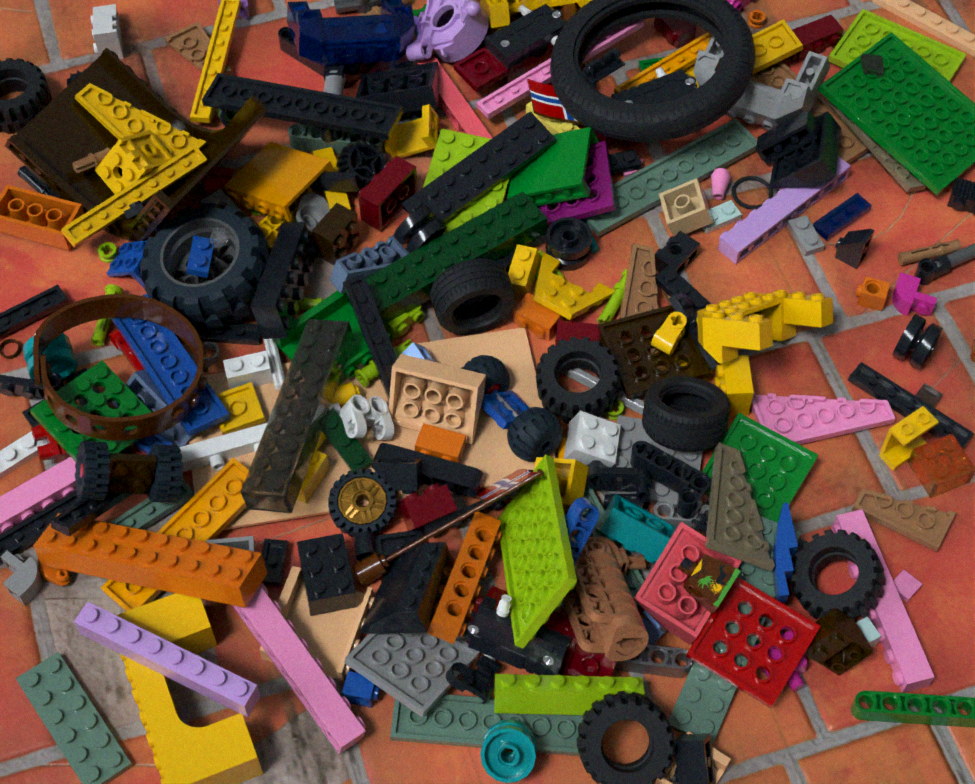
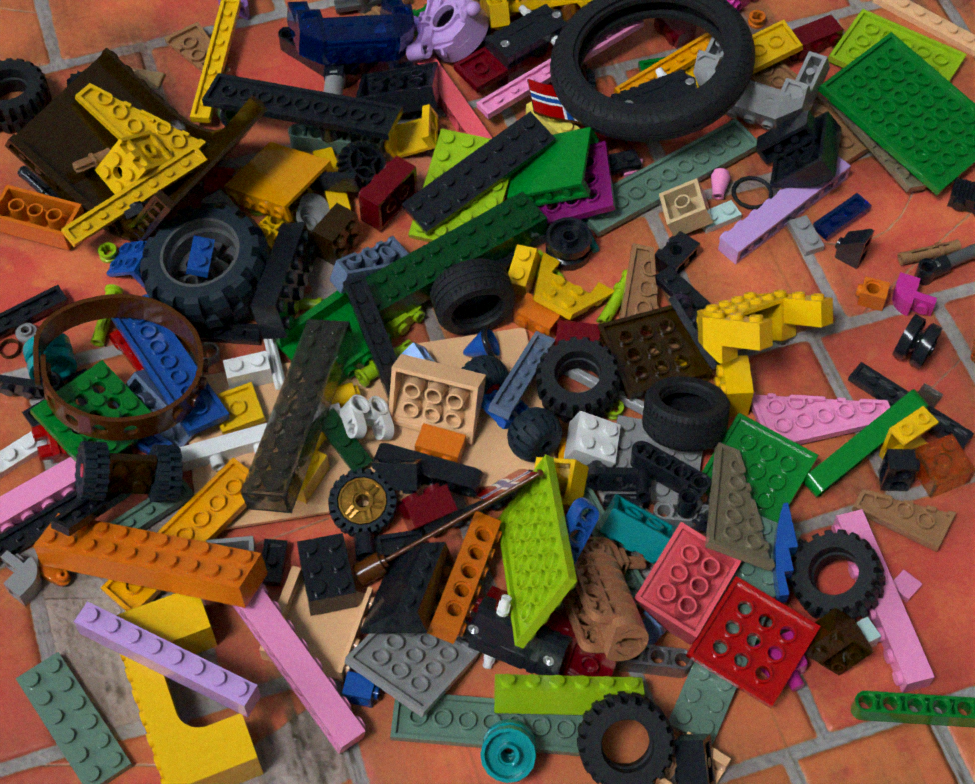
(26, 327): none -> light grey plate
(106, 30): white wedge -> none
(152, 78): none -> tan slope
(219, 237): clear plate -> none
(419, 229): black wheel -> none
(477, 683): black piece -> none
(483, 344): none -> blue hat
(520, 376): none -> sand blue plate
(601, 68): black hinge -> none
(670, 333): yellow piece -> none
(708, 580): reddish brown torso -> none
(861, 445): none -> green beam
(872, 64): clear smoke tile -> none
(898, 469): none -> black brick

